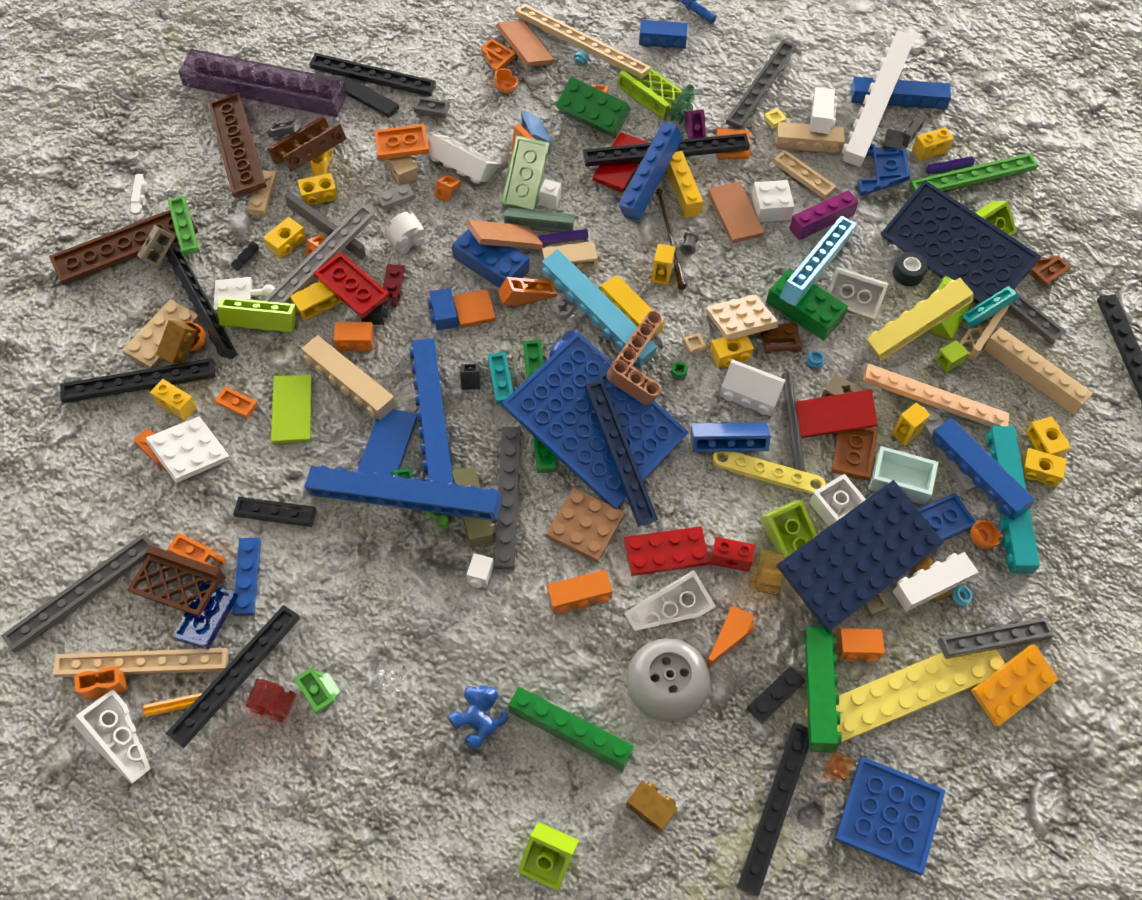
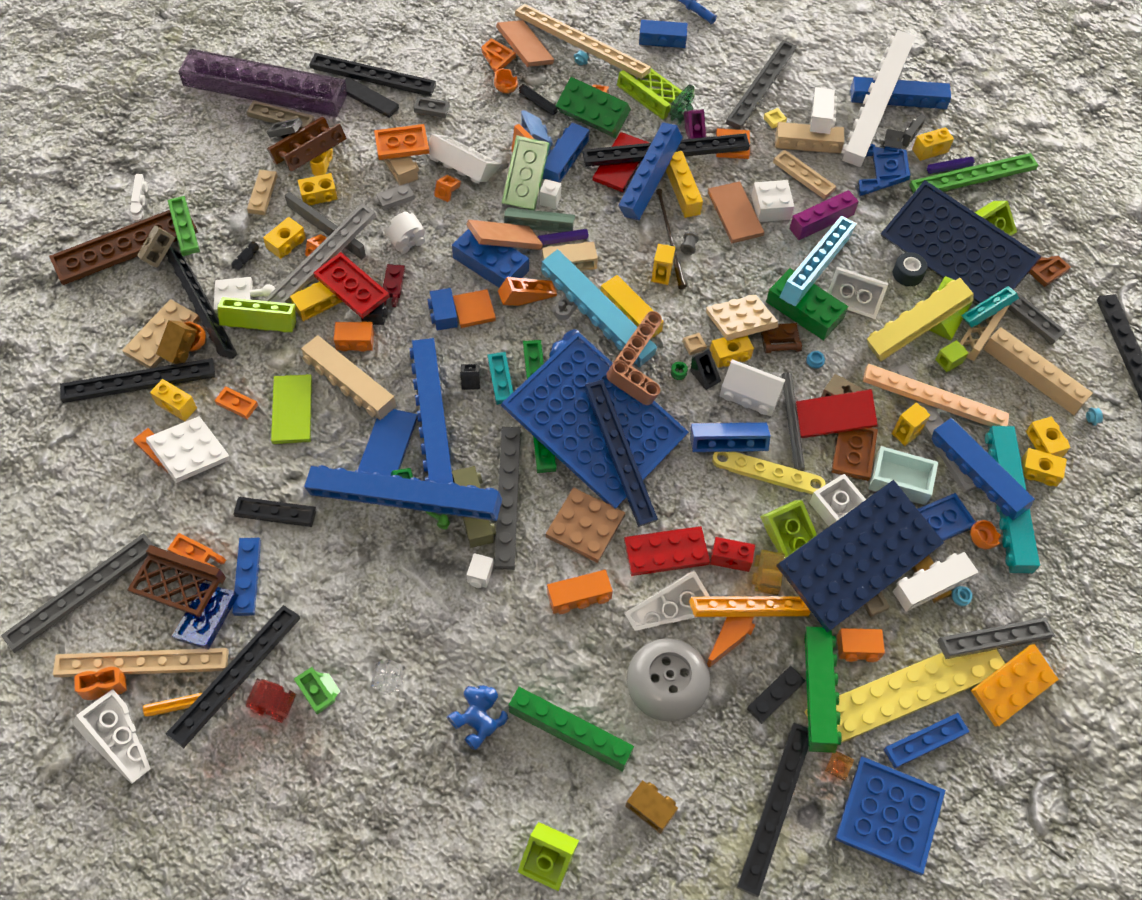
(237, 145): reddish brown plate -> none
(276, 114): none -> dark tan plate
(538, 99): none -> black axle
(565, 152): none -> blue brick
(705, 369): none -> black slope
(748, 606): none -> light orange tile
(926, 740): none -> blue plate
(1094, 416): none -> medium azure plate

